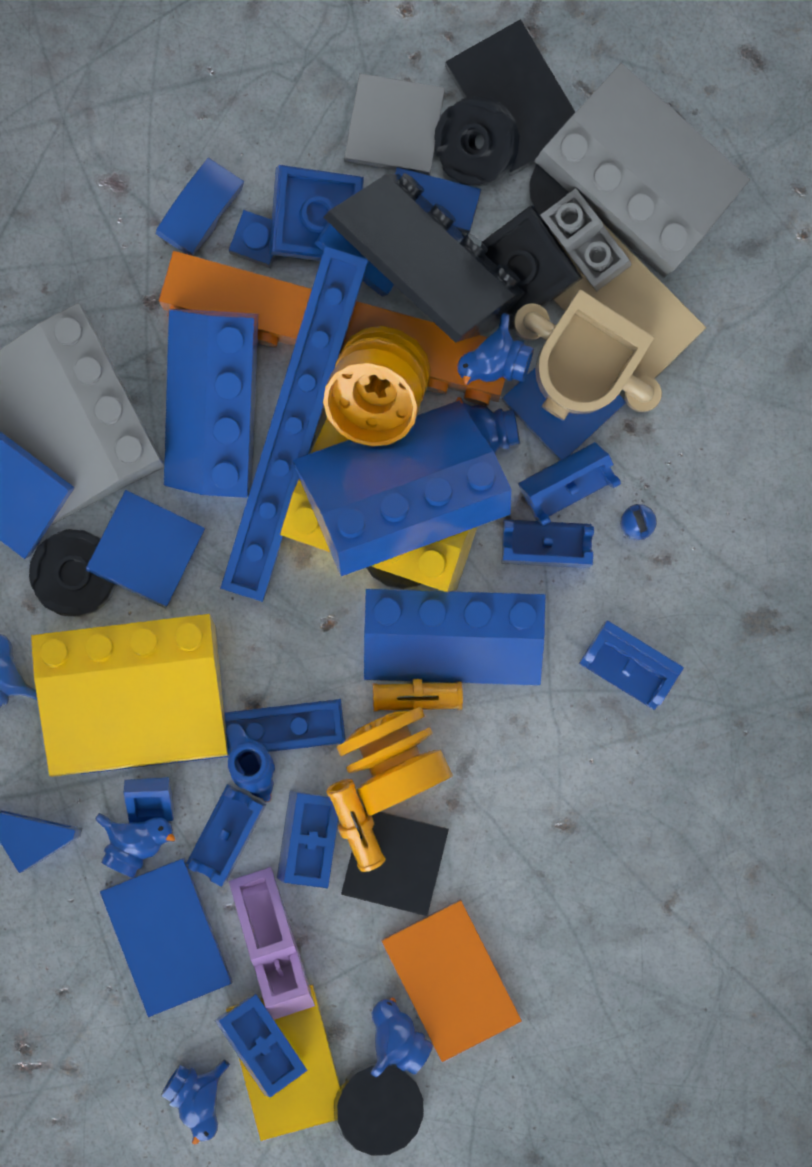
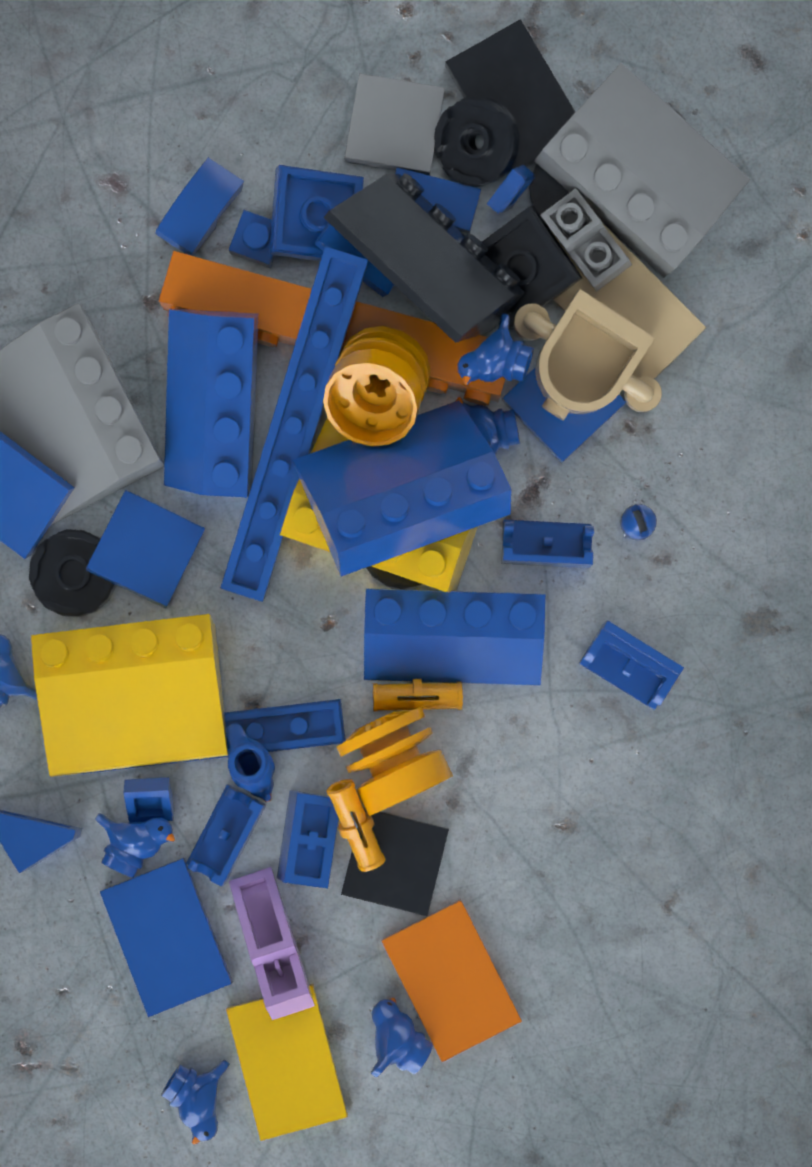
(261, 1045): blue hinge -> none
(380, 1111): black tile -> none
(511, 189): none -> blue tile
(568, 482): blue hinge -> none

